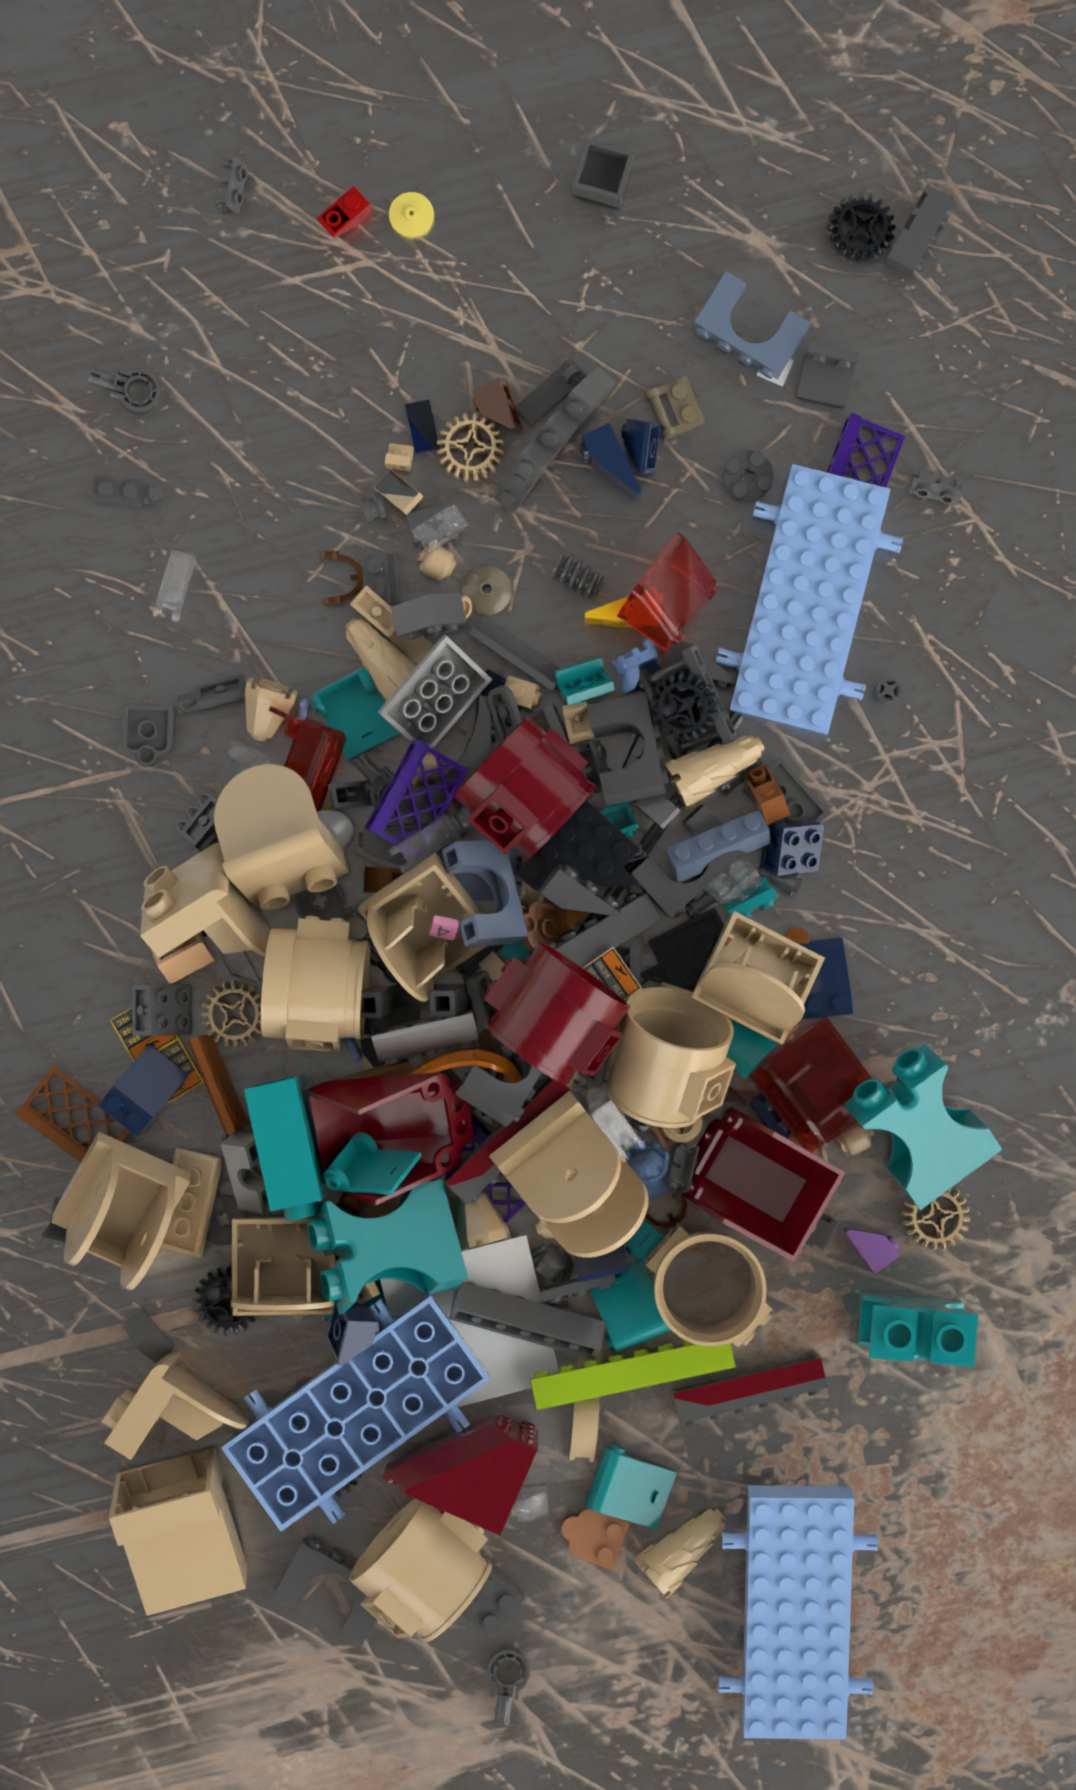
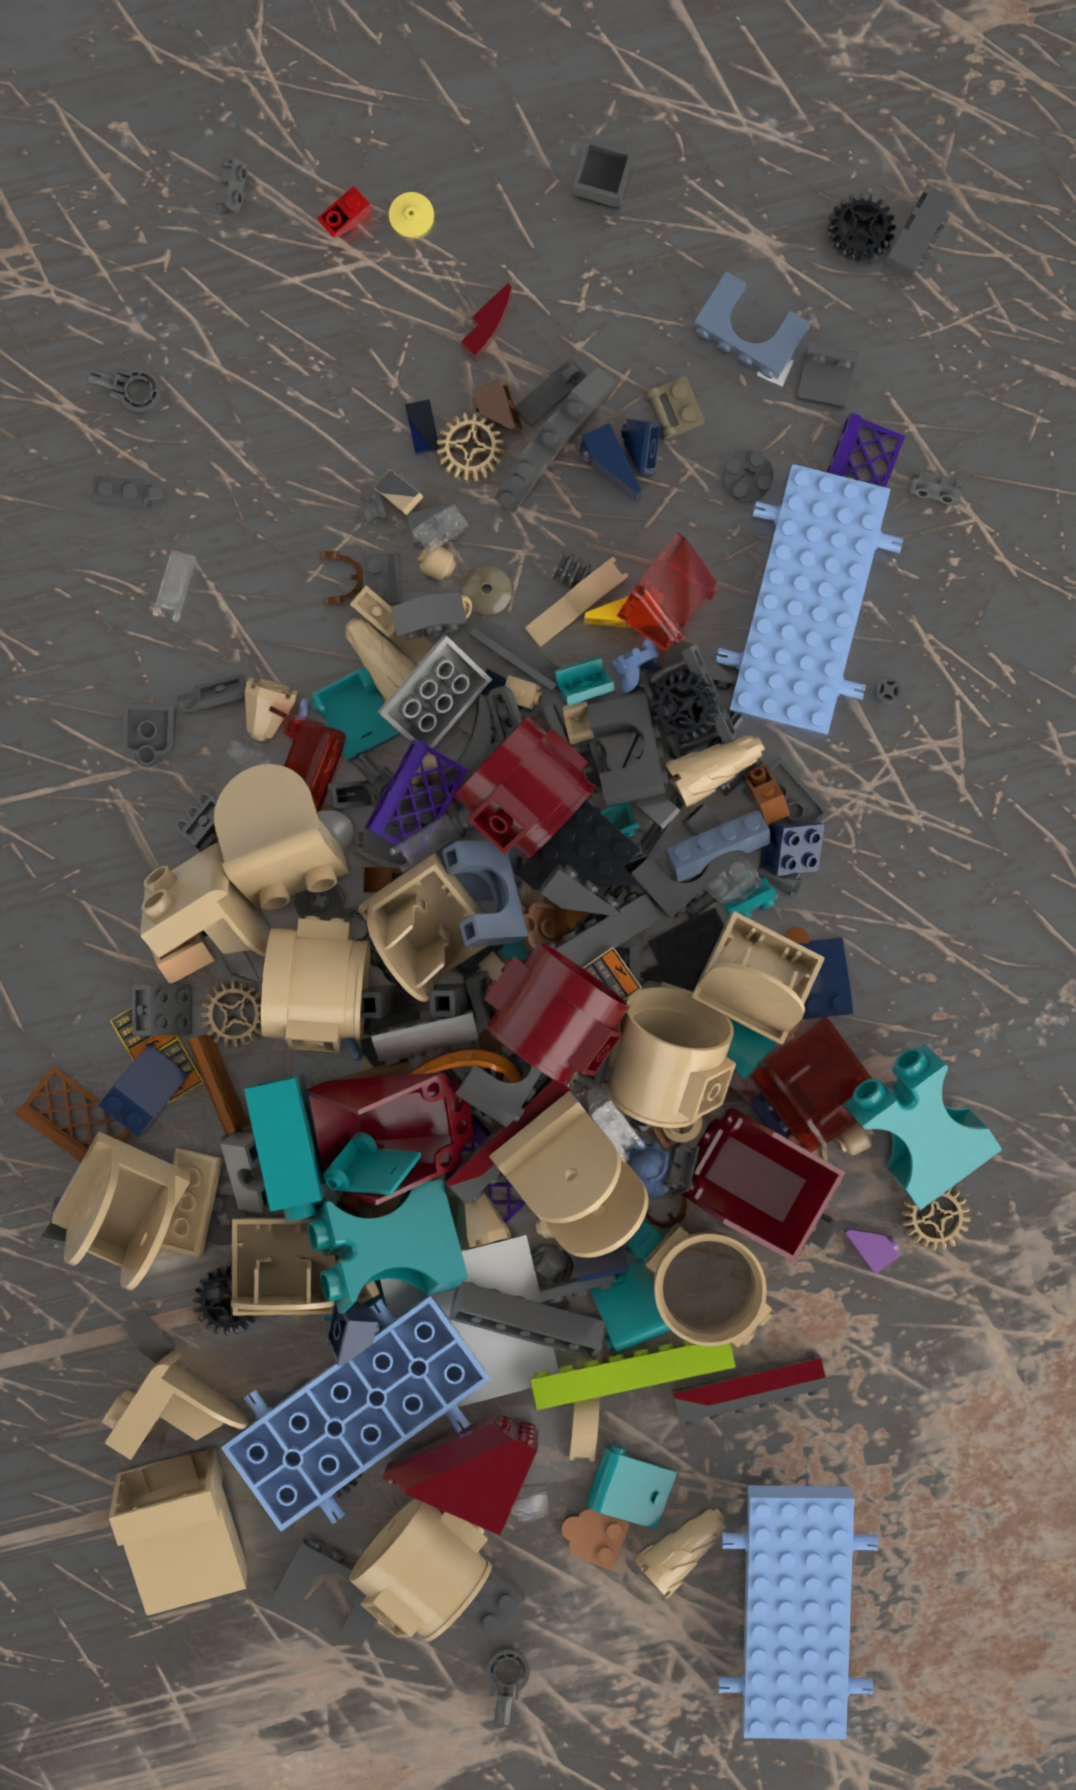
(399, 457): tan bracket -> none
(444, 927): bright pink tile -> none
(487, 323): none -> dark red slope
(575, 602): none -> tan piece
(916, 1329): teal brick -> none

